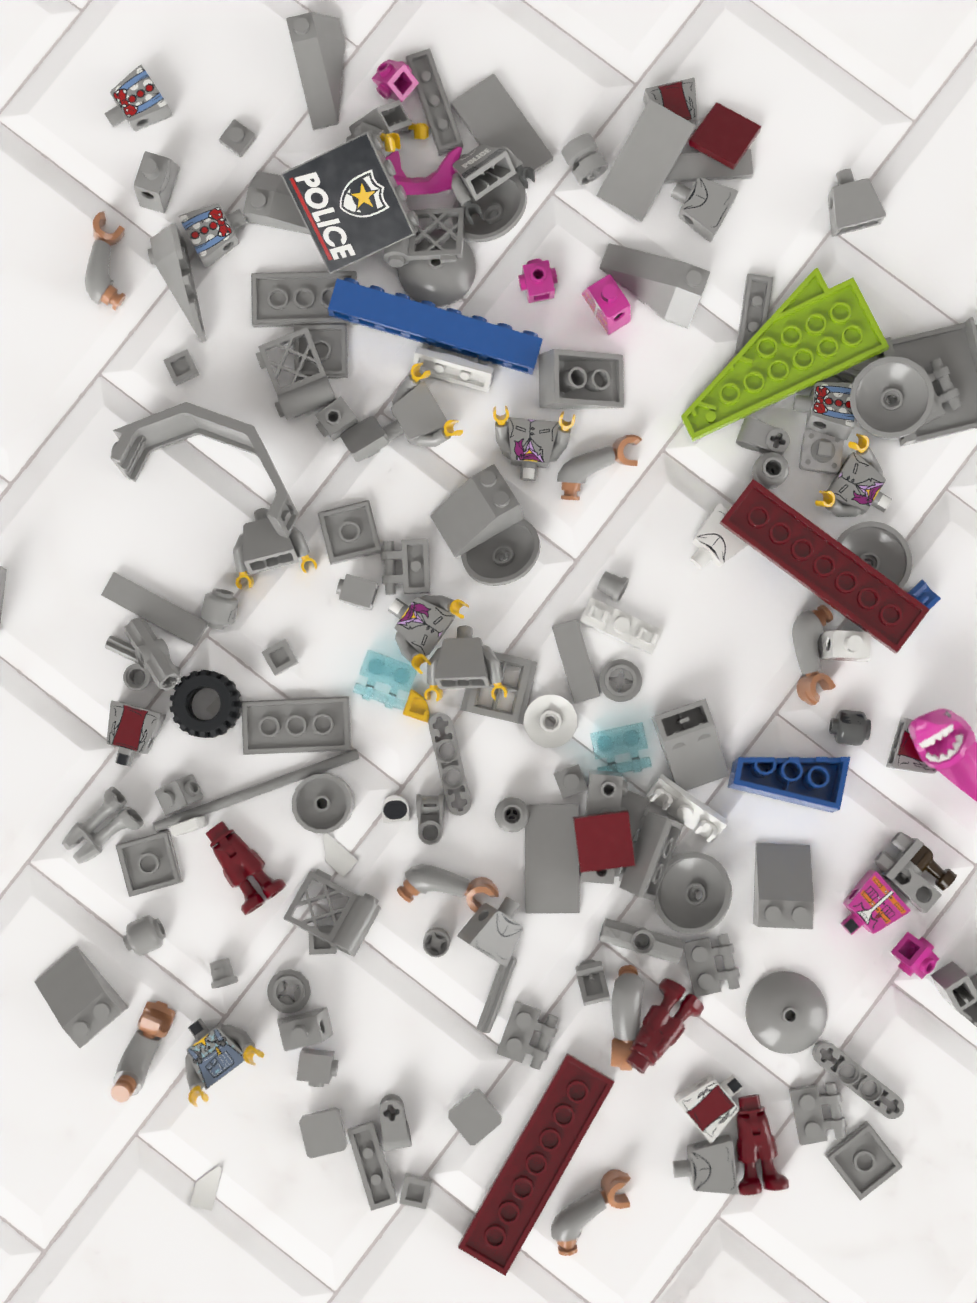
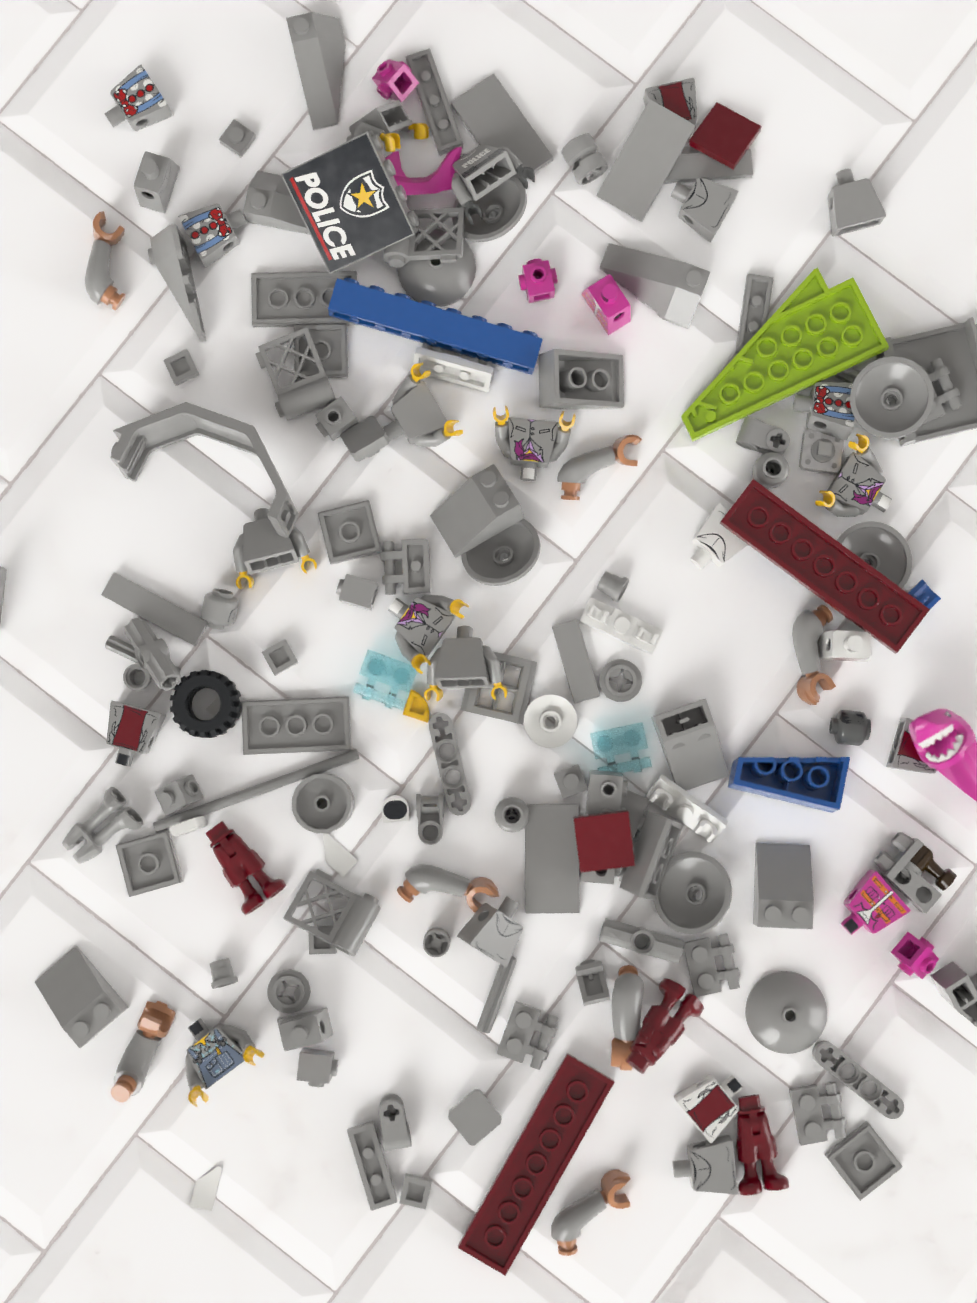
(144, 935): light grey head -> none
(323, 1132): light grey piece -> none

